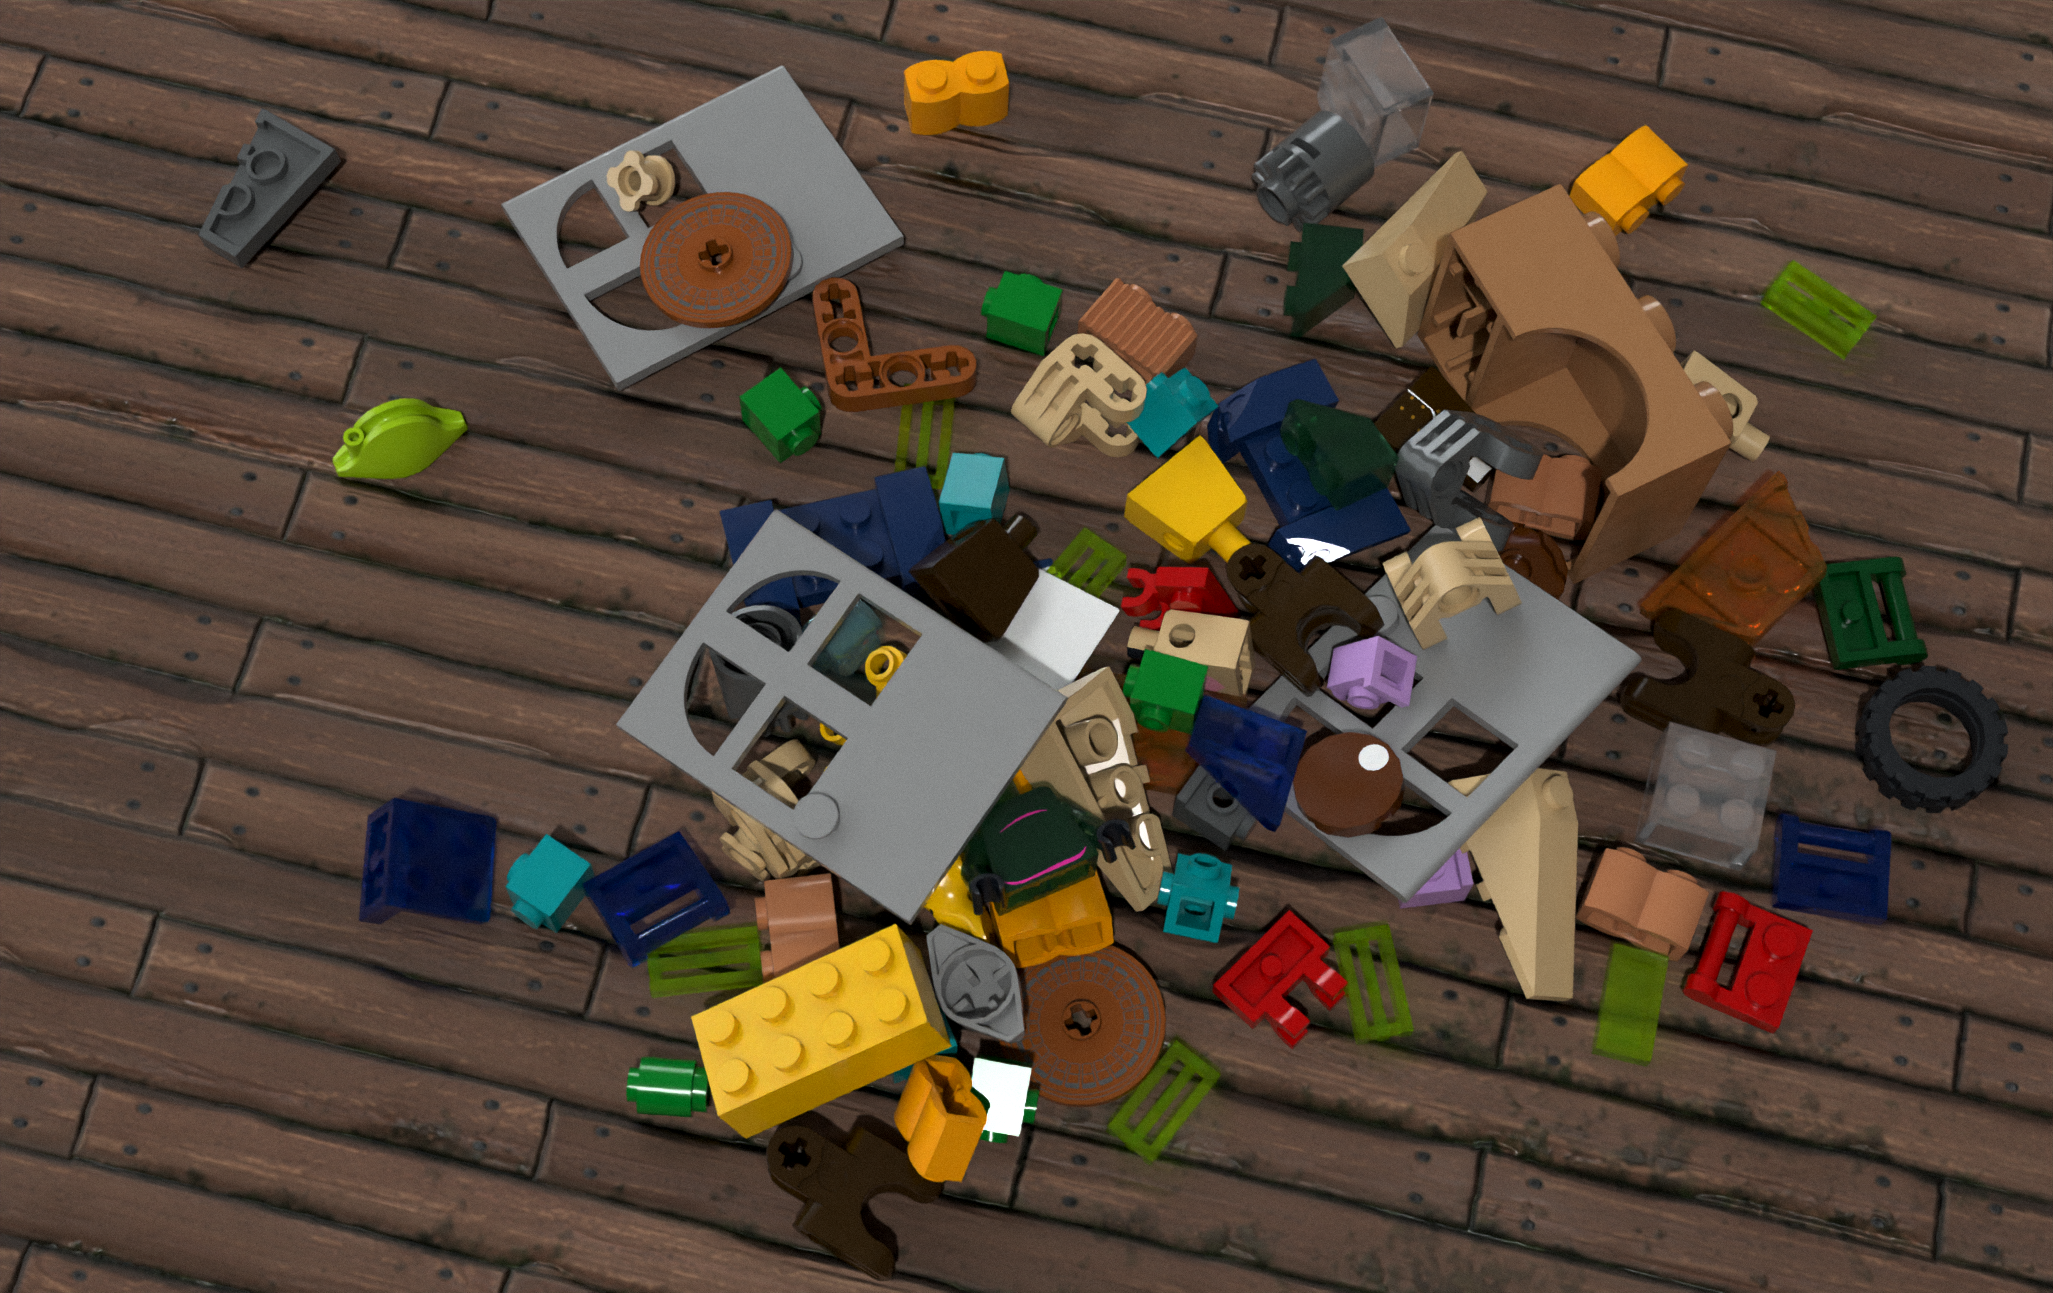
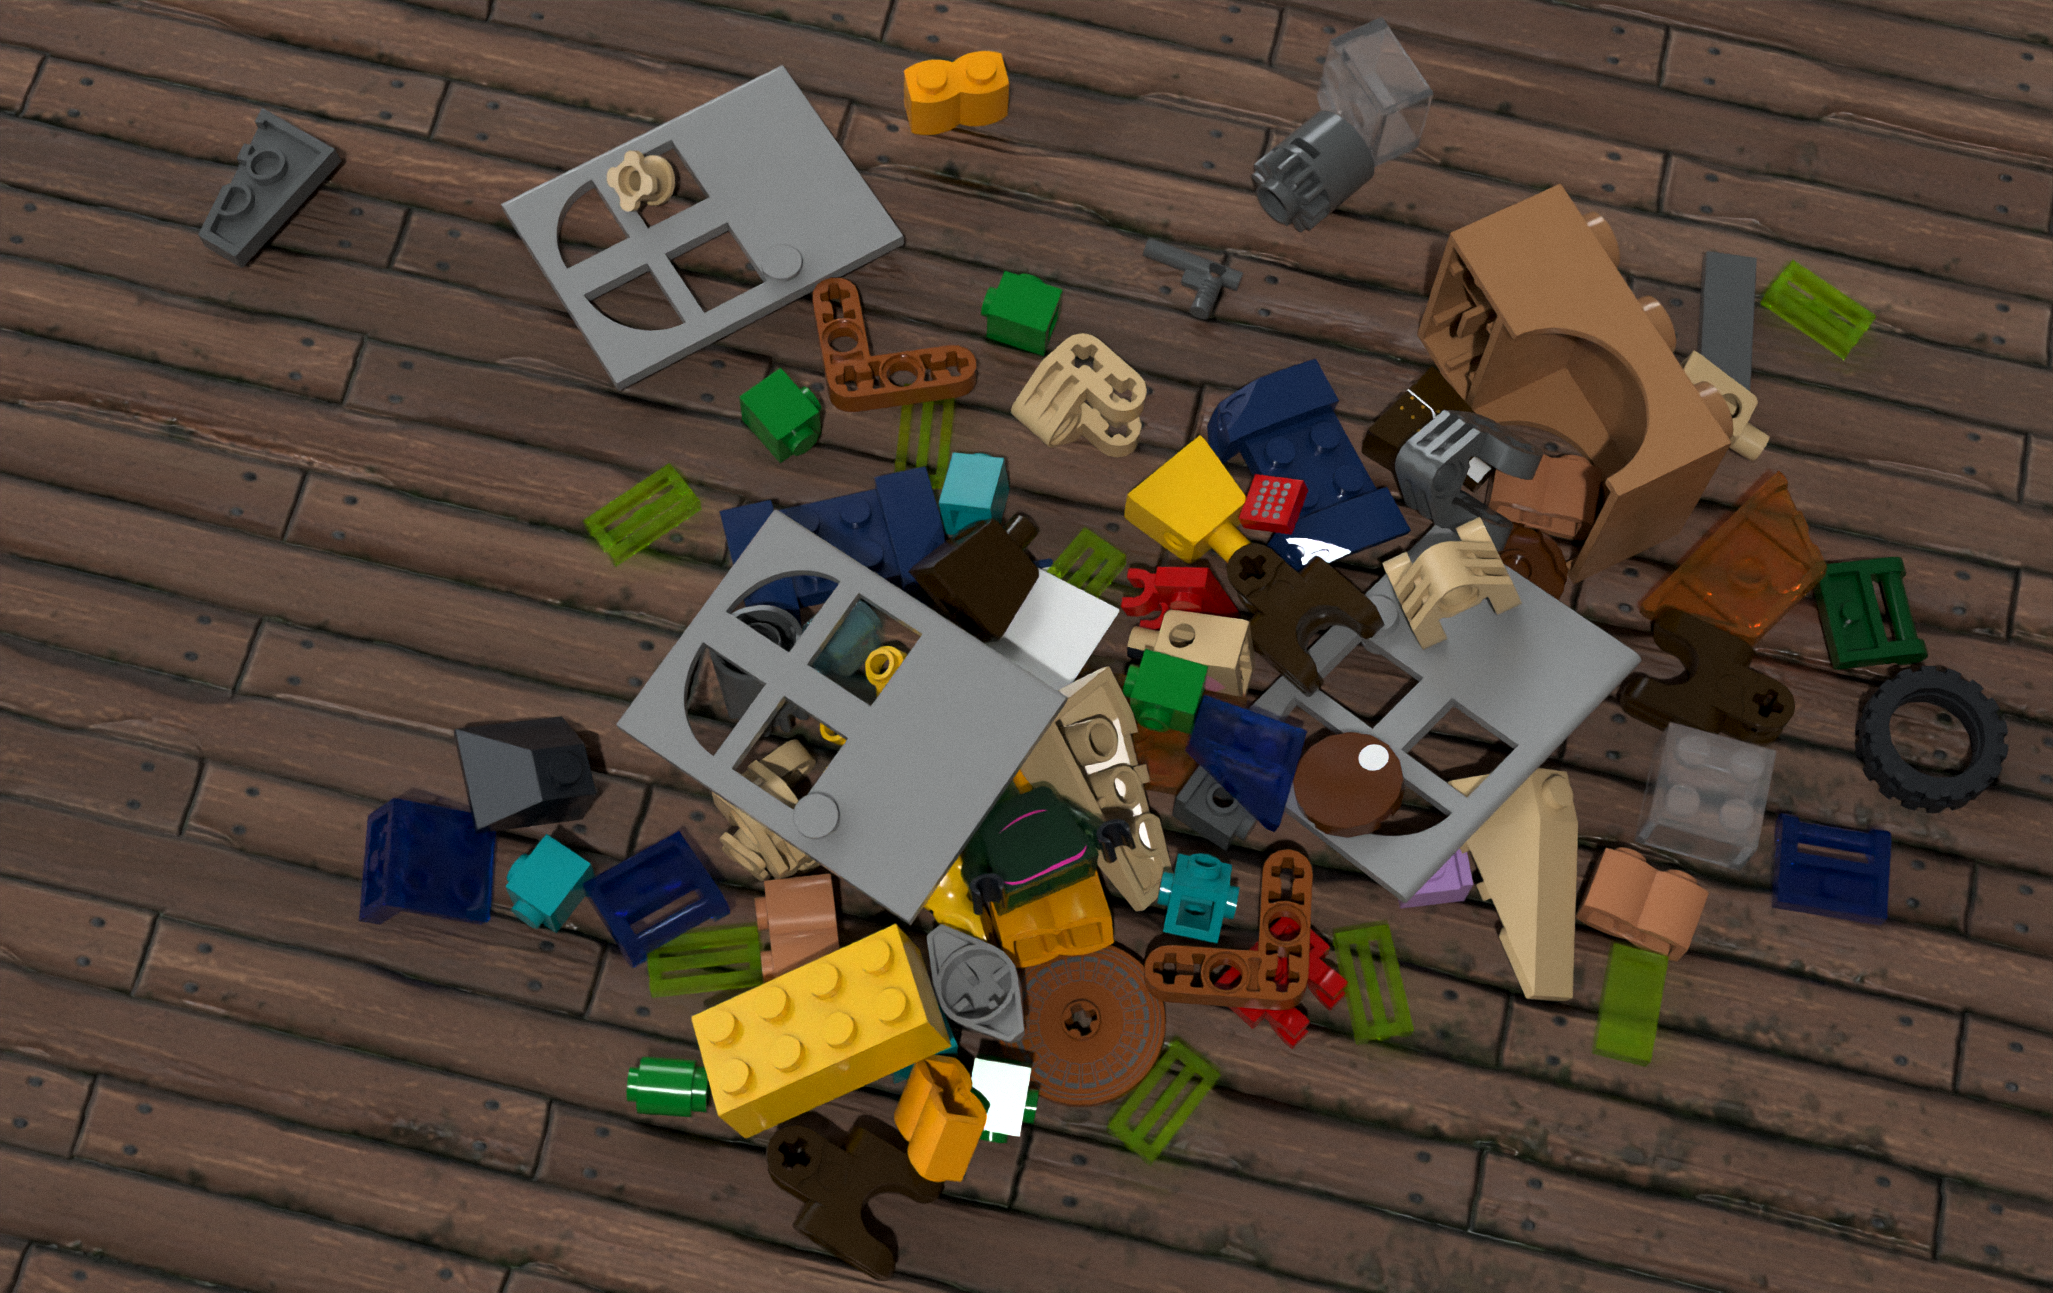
(397, 439): lime hat -> none
(524, 774): none -> black slope
(652, 531): none -> clear neon green tile
(753, 256): dark orange piece -> none
(1140, 331): nougat brick -> none
(1172, 410): teal brick -> none
(1196, 274): none -> dark grey hose
(1252, 965): none -> dark orange beam
(1273, 504): none -> red tile
(1320, 279): clear green slope -> none
(1339, 450): clear green slope -> none
(1372, 673): lavender brick -> none
(1403, 257): tan wedge -> none
(1630, 181): light orange brick -> none
(1728, 313): none -> dark grey tile
(1764, 968): red plate -> none

